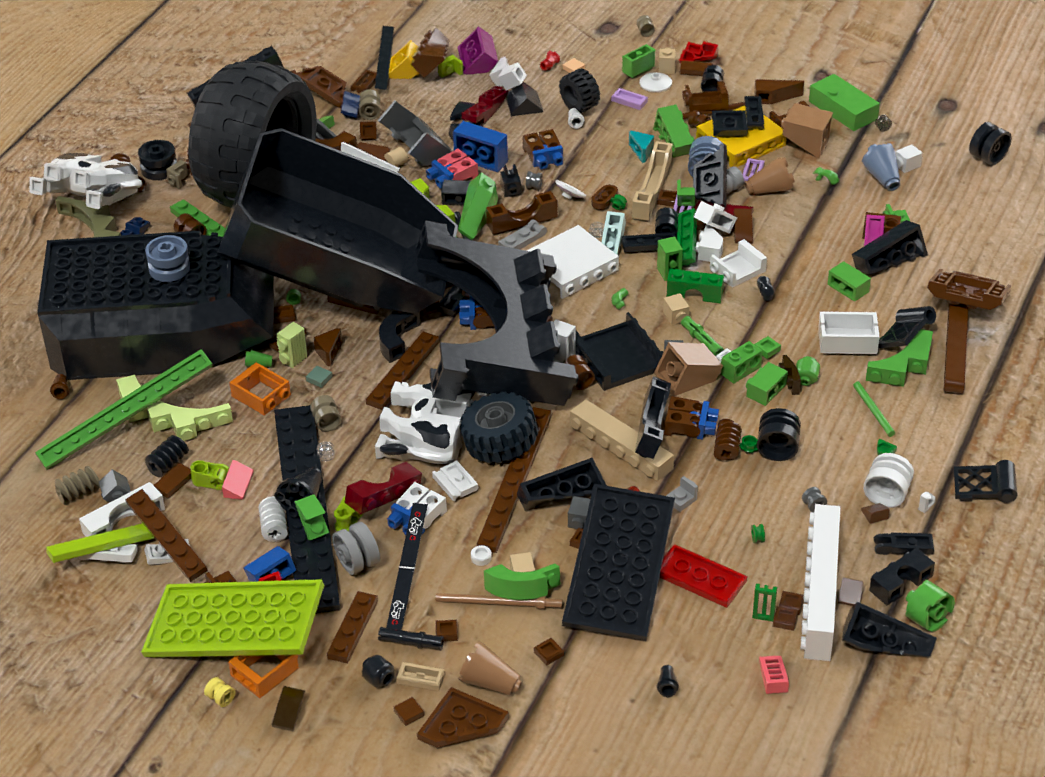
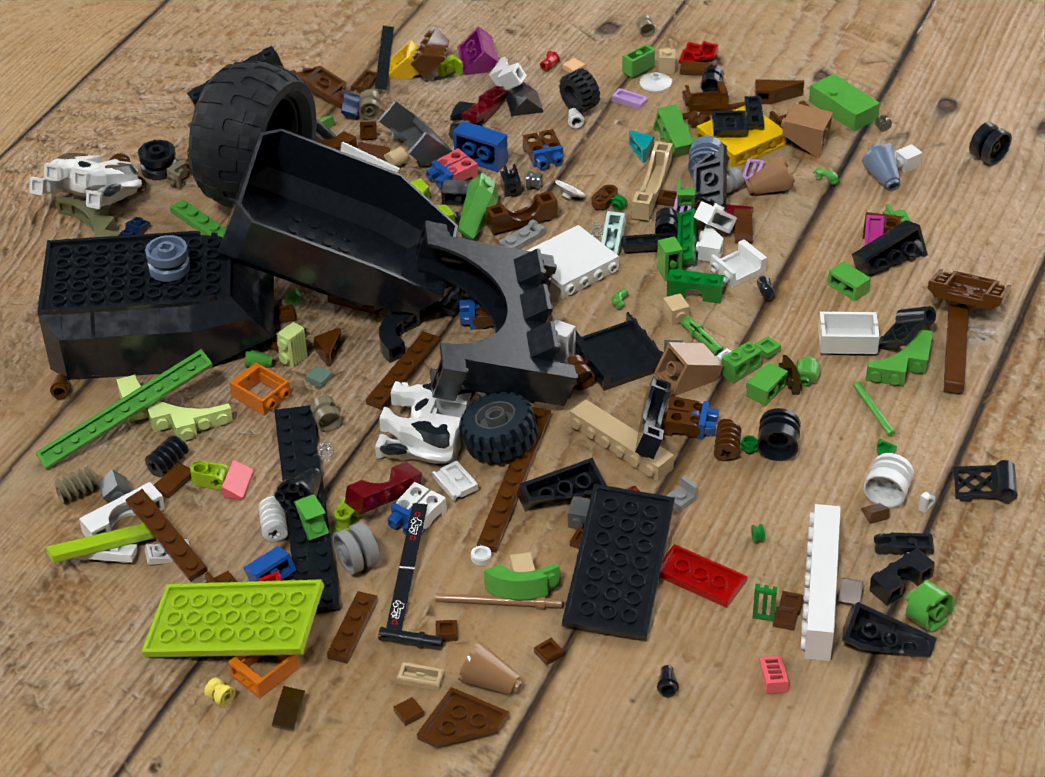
(188, 223): reddish brown wheel -> none
(378, 671): black head -> none
(813, 496): dark grey wheel -> none

